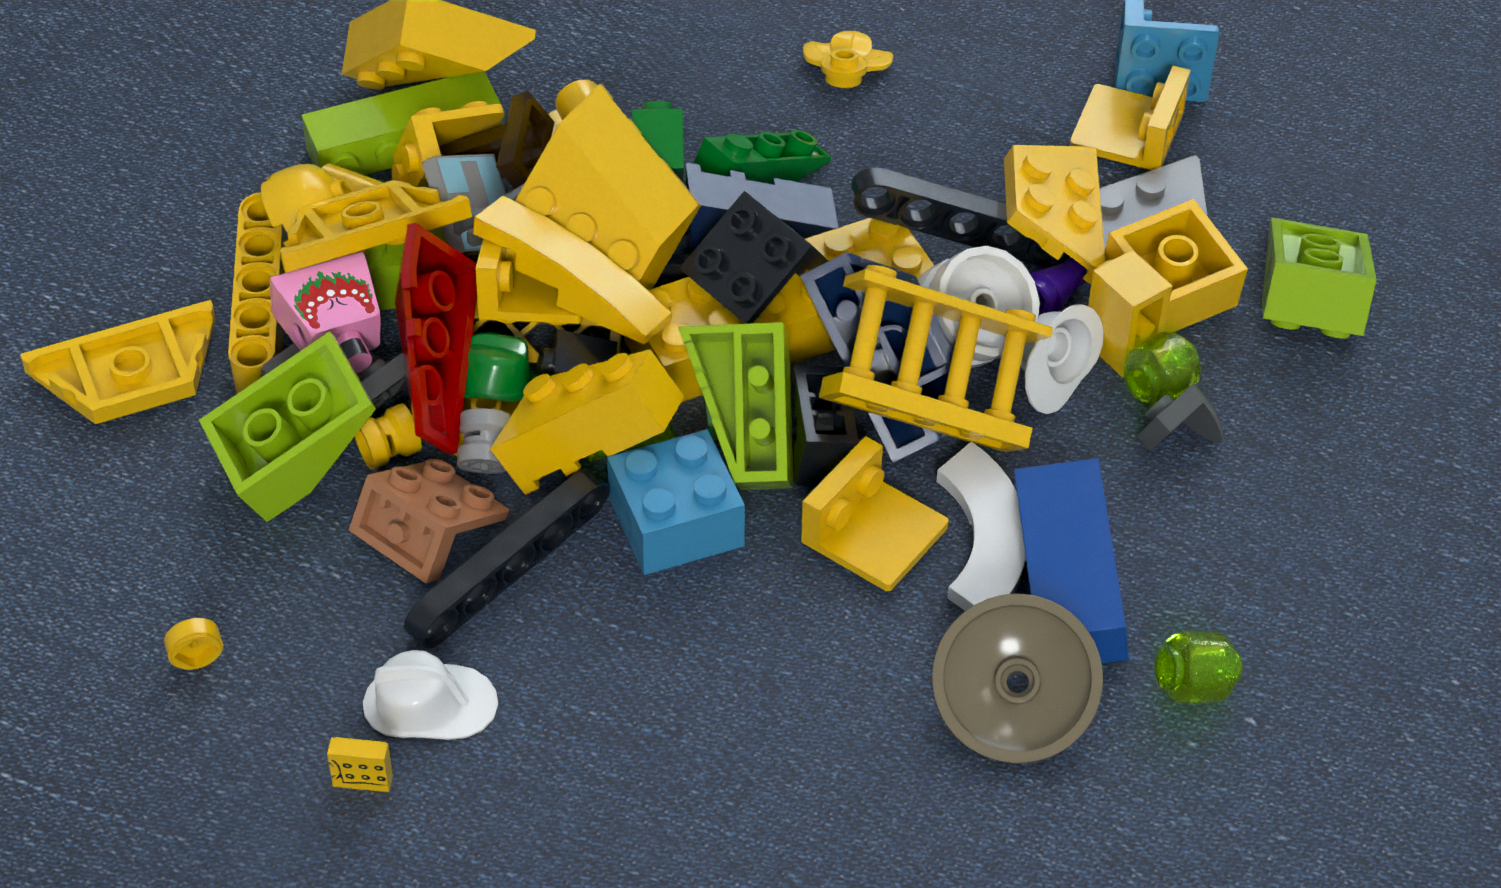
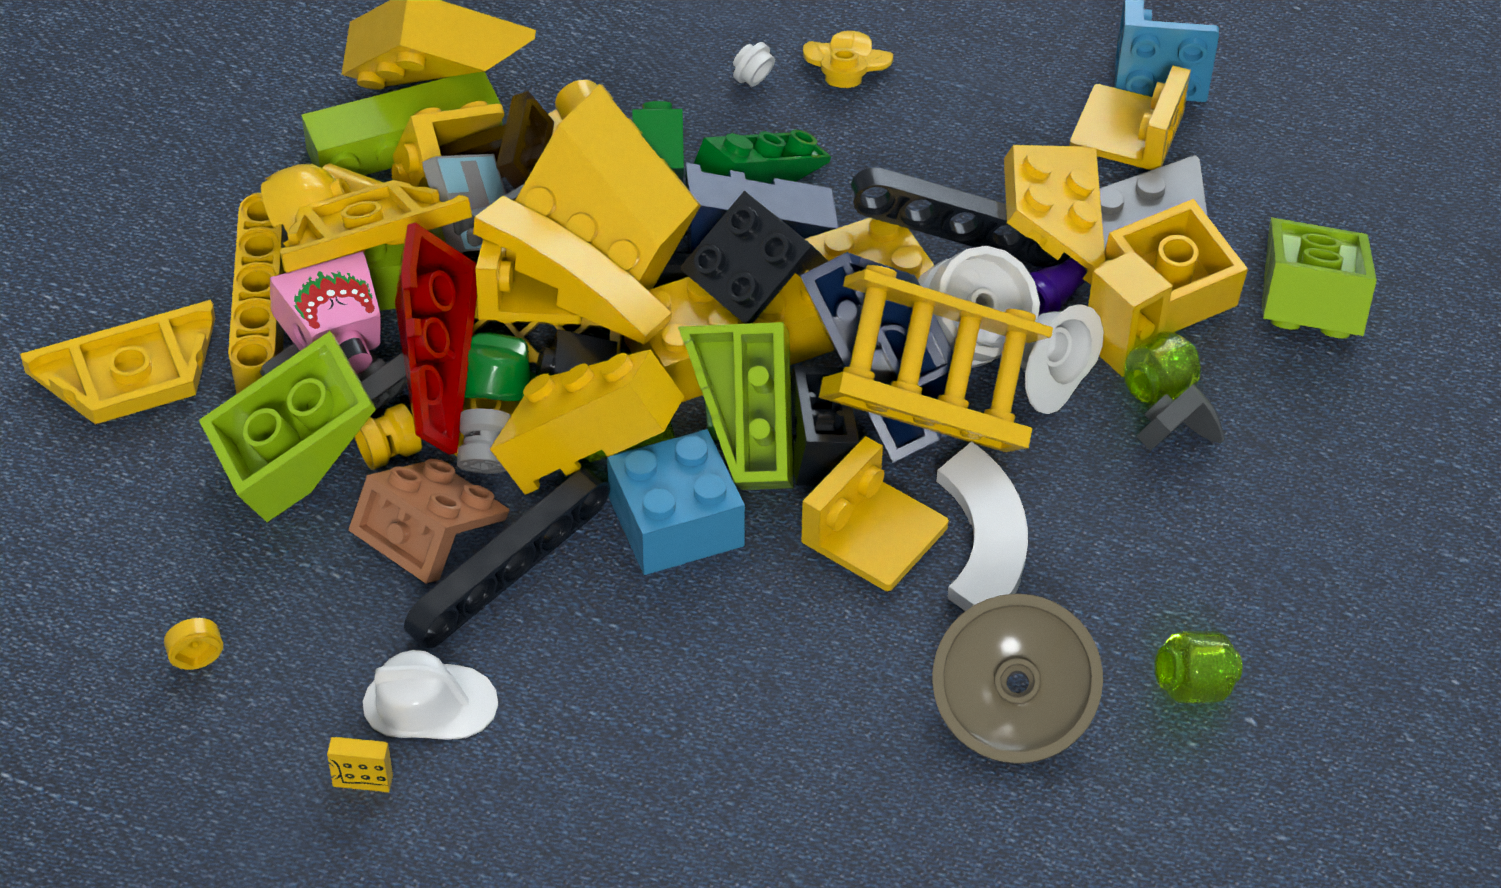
(753, 63): none -> white plate
(1073, 549): blue brick -> none

